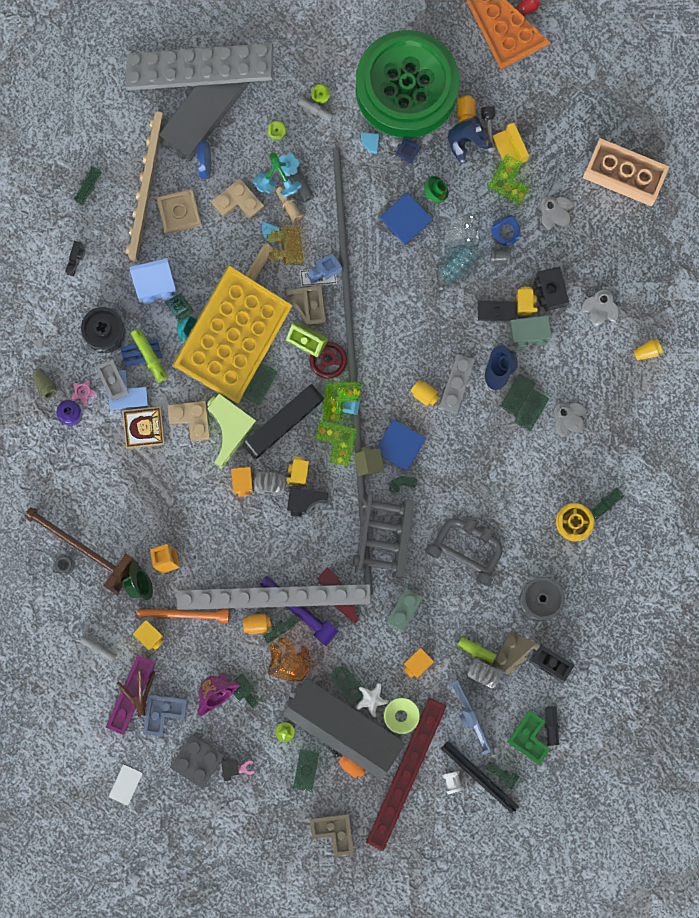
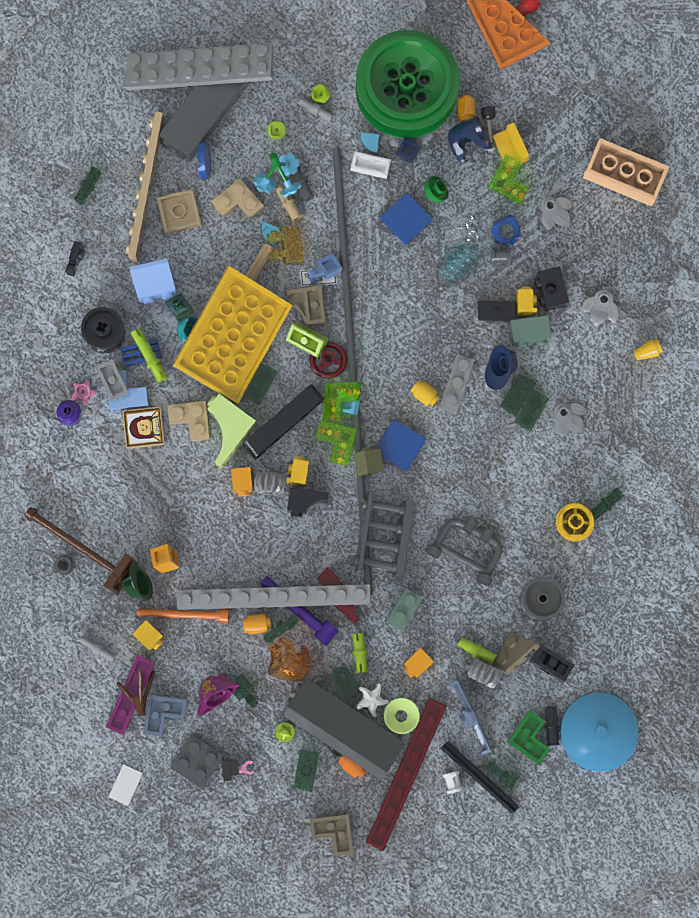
(44, 385): olive cone -> none
(360, 652): none -> lime pin
(370, 165): none -> white plate
(402, 481): clear green arm -> none
(599, 732): none -> dark azure dish

